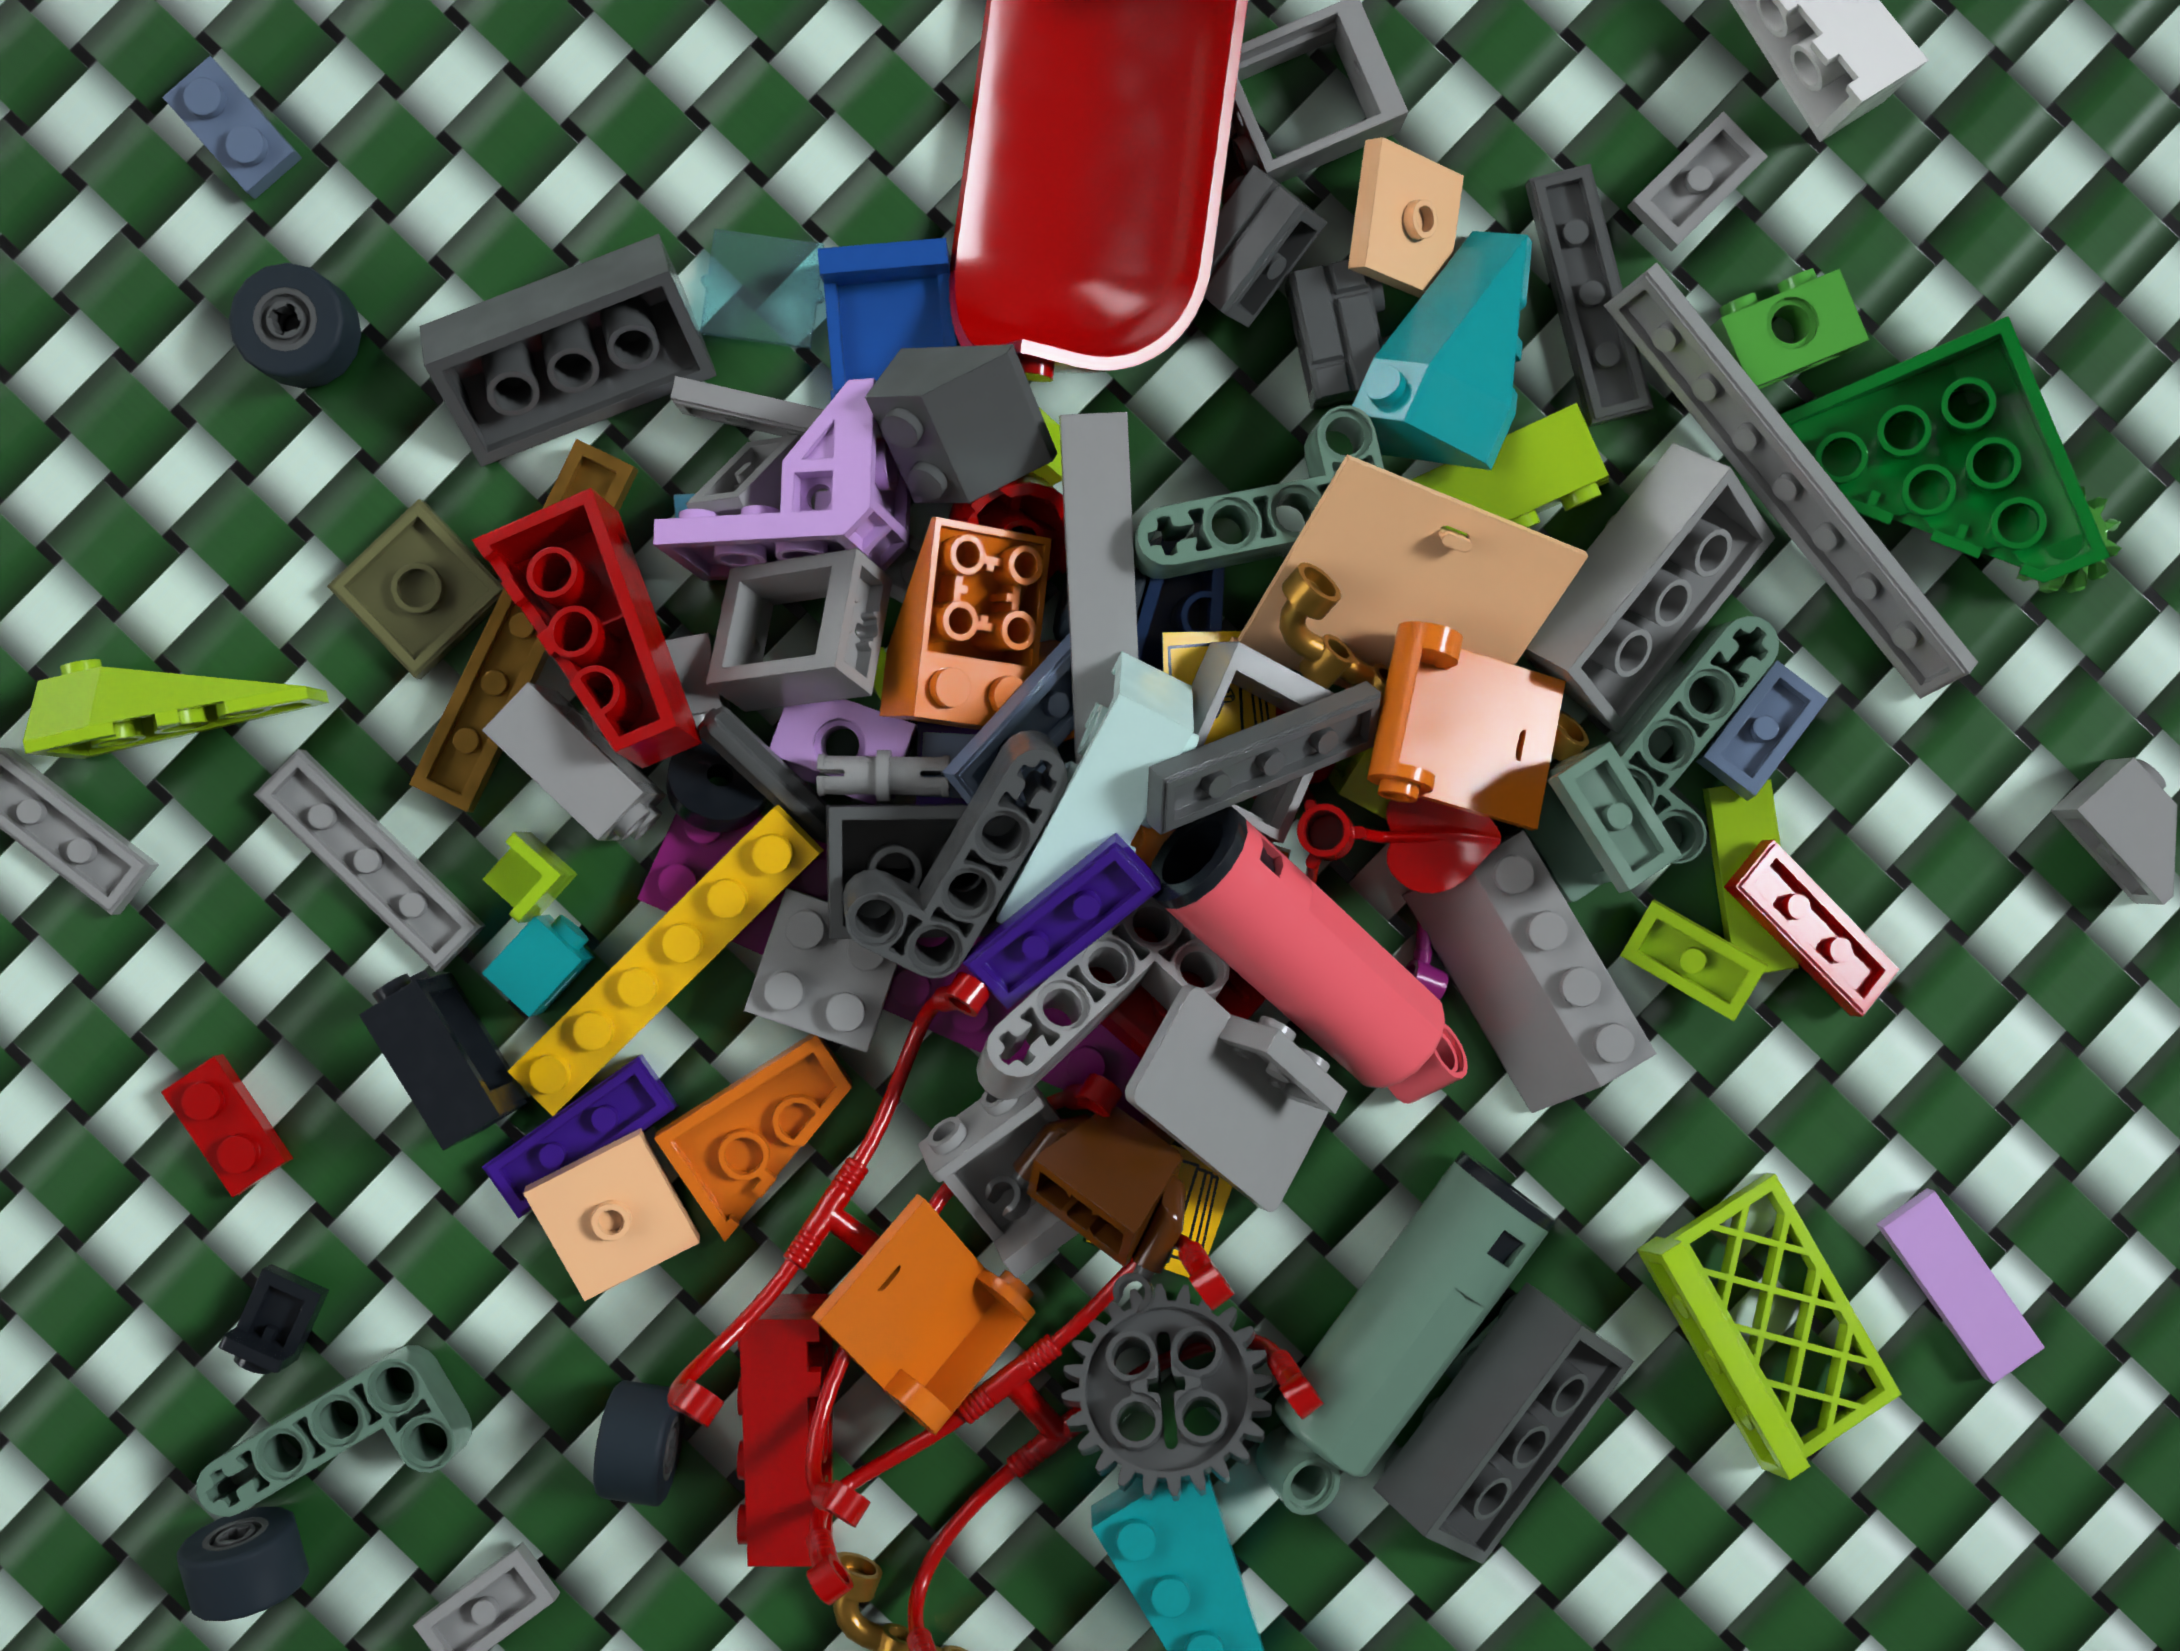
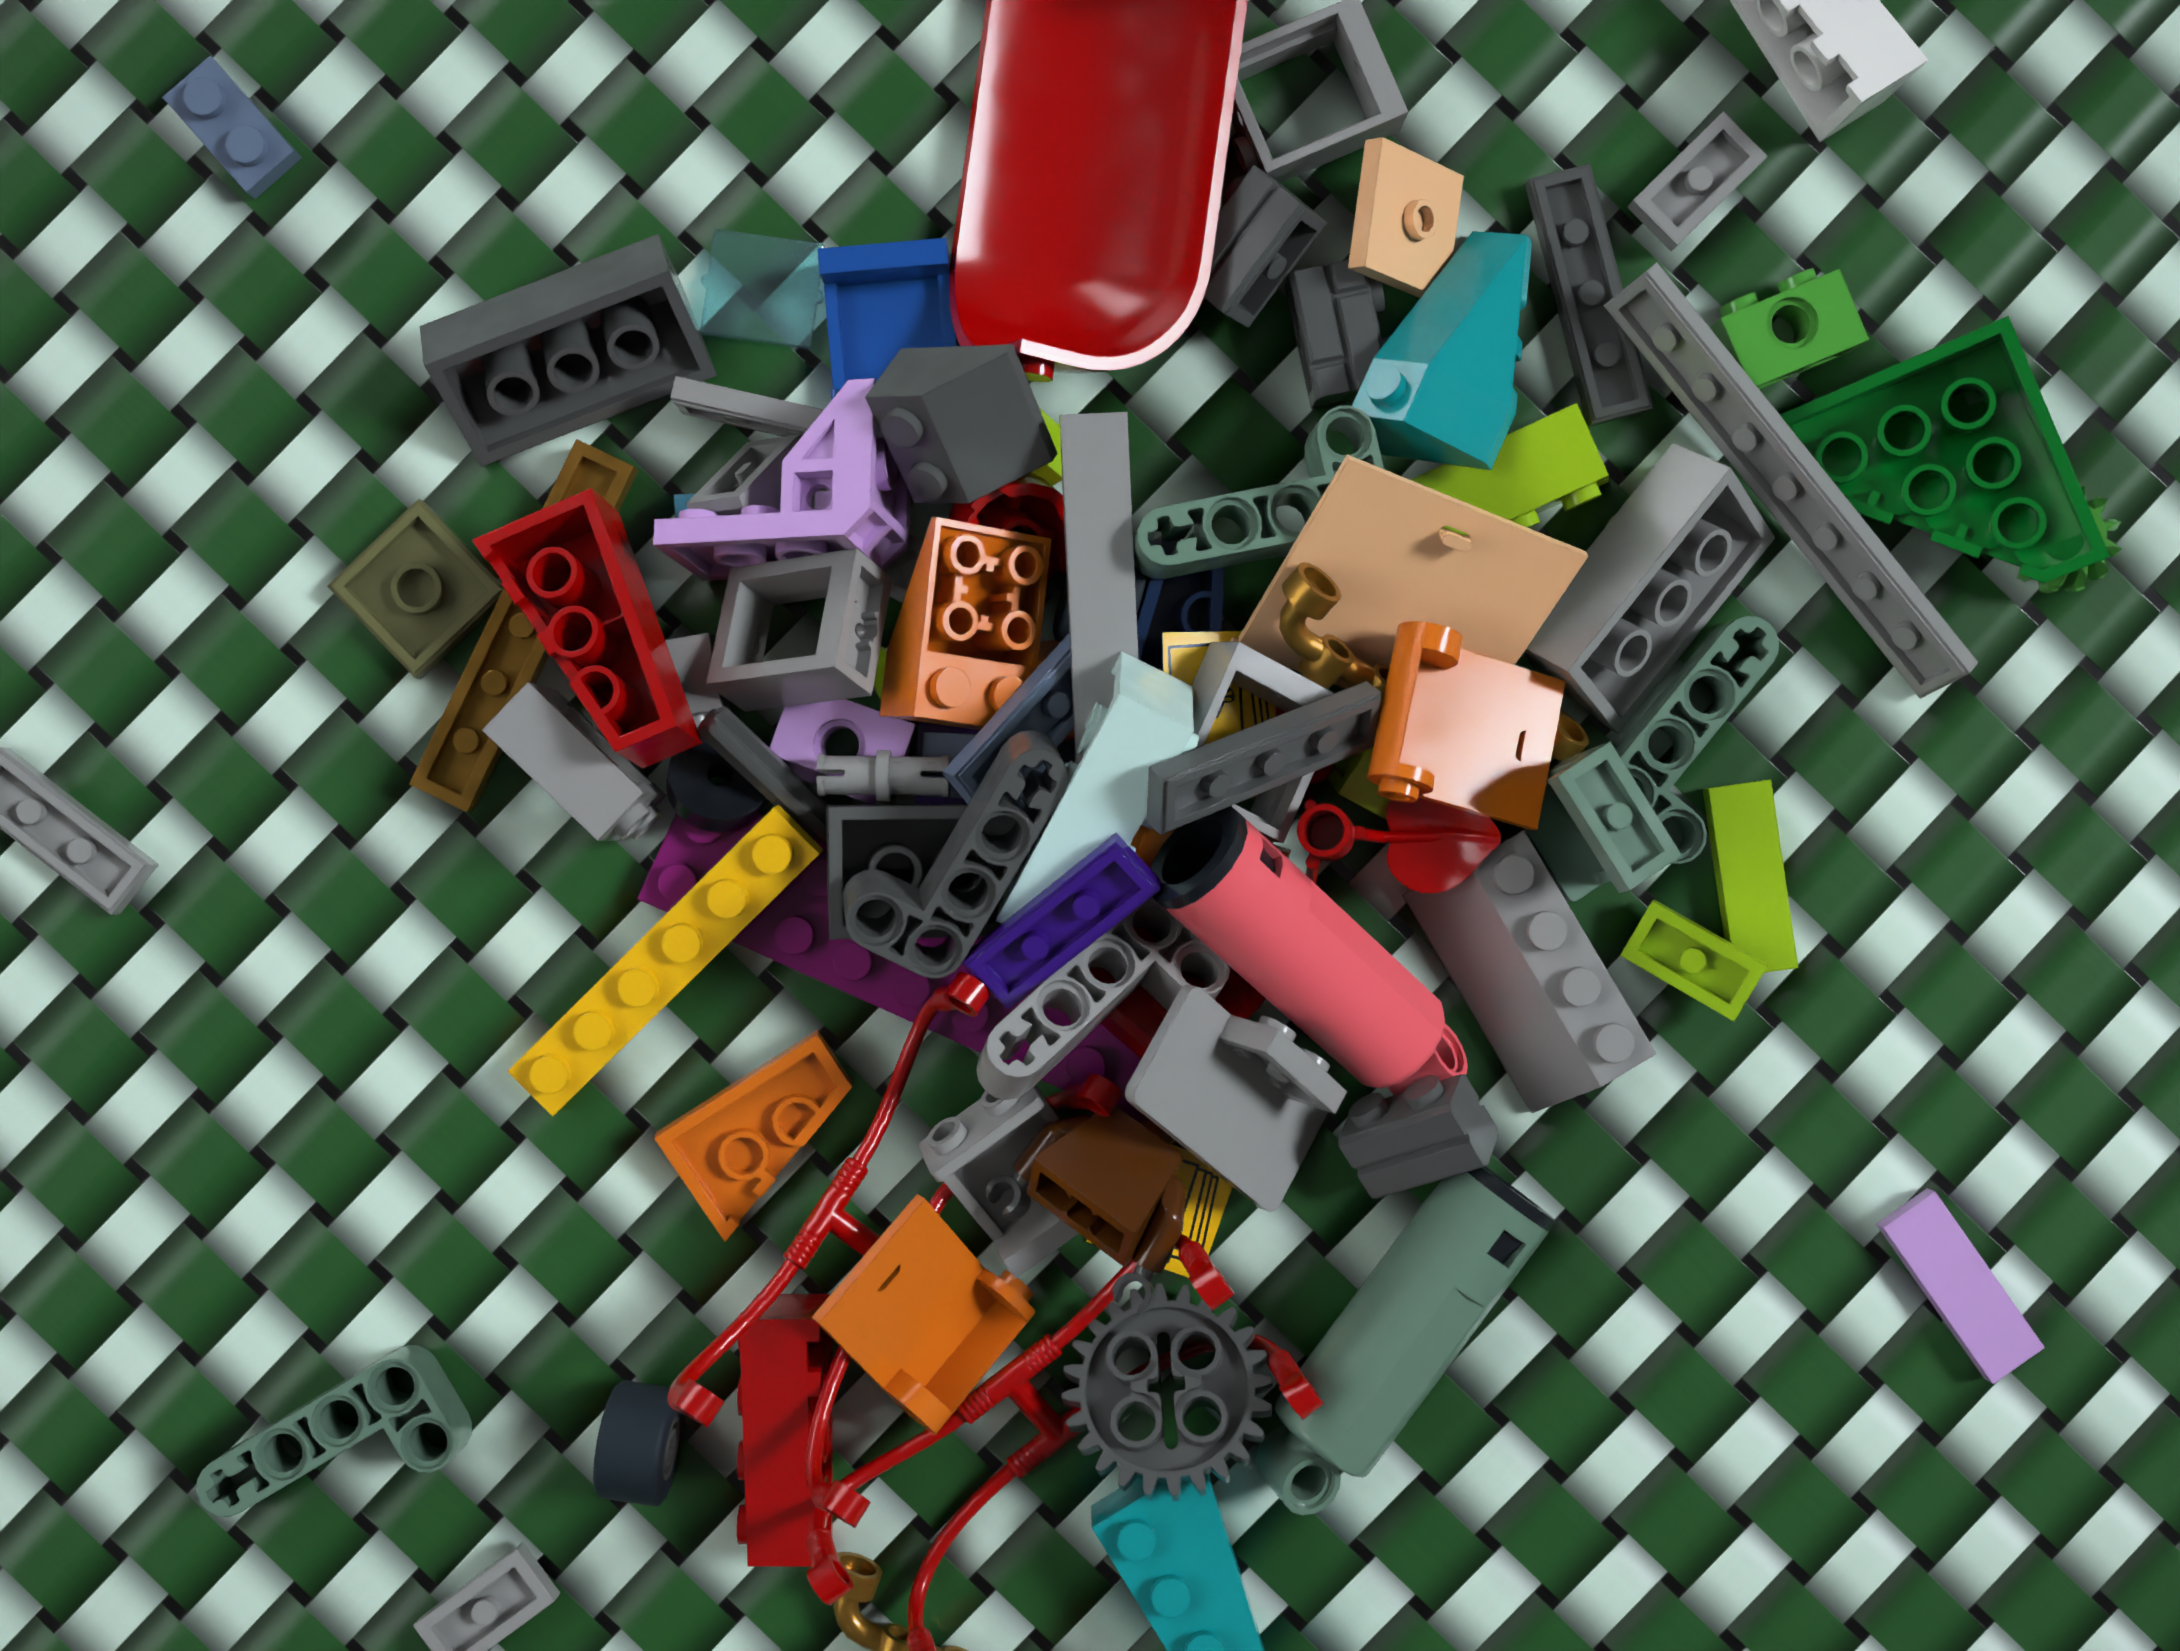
(116, 709): lime wedge -> none
(227, 1125): red plate -> none
(242, 1564): black wheel -> none
(274, 1321): black bracket -> none
(316, 341): black wheel -> none
(369, 860): light grey tile -> none
(443, 1056): black window -> none
(529, 876): lime panel -> none
(540, 963): teal brick -> none
(606, 1113): dark purple tile -> none
(612, 1214): light nougat plate -> none
(818, 981): light grey plate -> none
(1418, 1135): none -> dark grey brick
(1430, 976): magenta hand -> none
(1501, 1425): dark grey slope -> none
(1733, 1363): lime fence -> none
(1762, 730): sand blue plate -> none
(1811, 928): tile -> none
(2126, 827): light grey slope -> none

